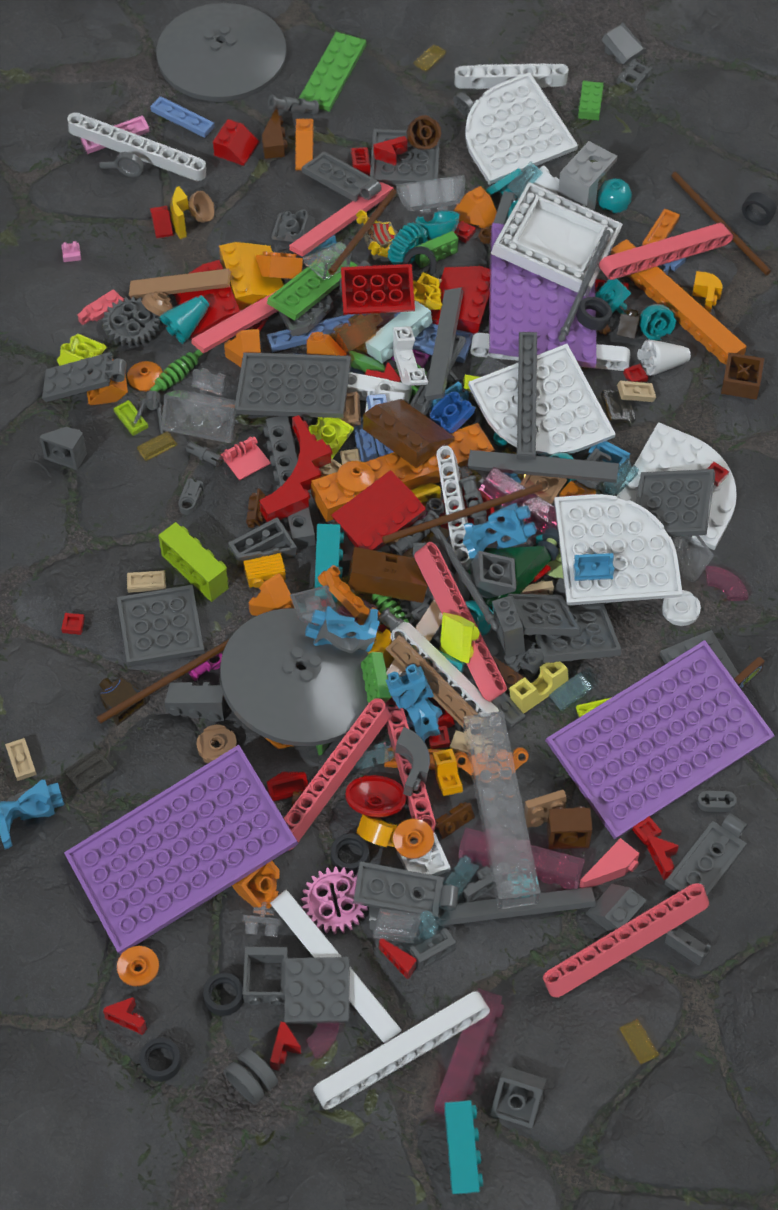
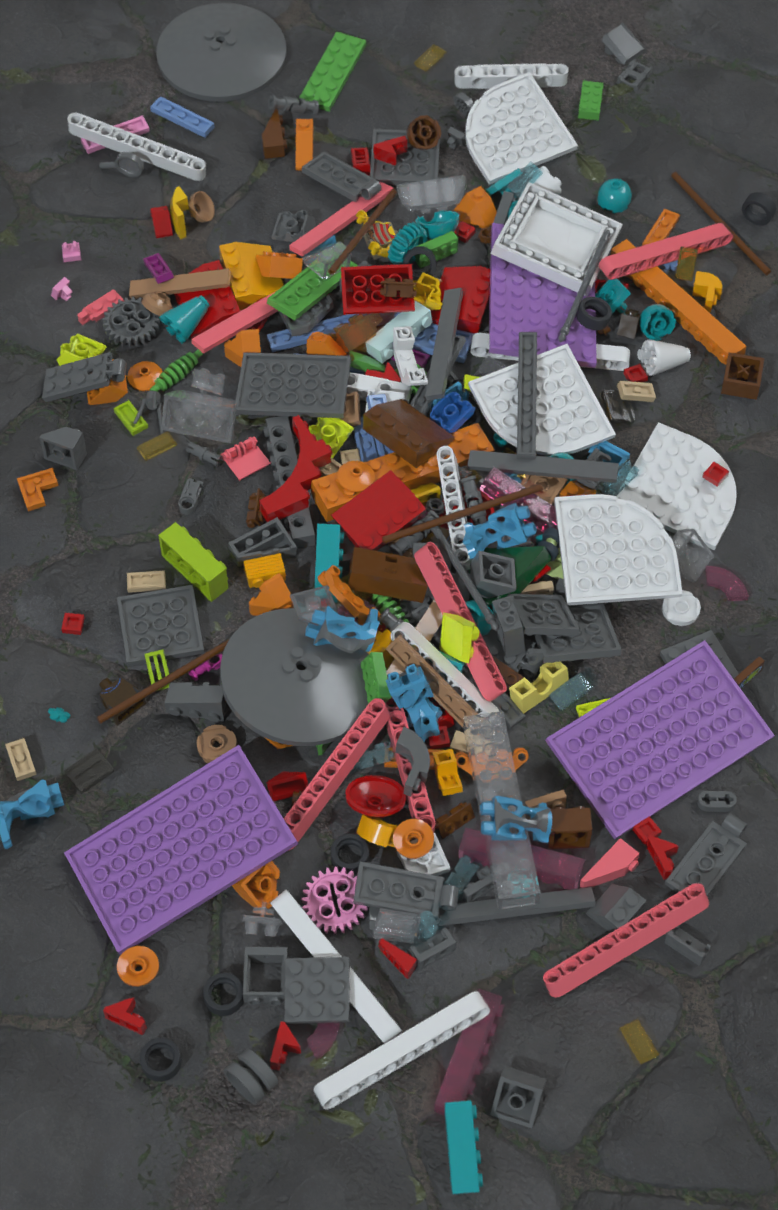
(33, 484): none -> orange plate
(58, 714): none -> teal plant
(62, 290): none -> bright pink tile
(154, 654): none -> lime tile
(158, 268): none -> magenta tile
(234, 143): red slope -> none
(391, 287): none -> reddish brown hinge
(455, 138): none -> dark grey tile
(502, 820): none -> dark azure hips
(580, 176): light grey bracket -> none
(593, 567): dark azure hinge -> none
(678, 499): dark grey plate -> none
(686, 263): none -> clear yellow tile

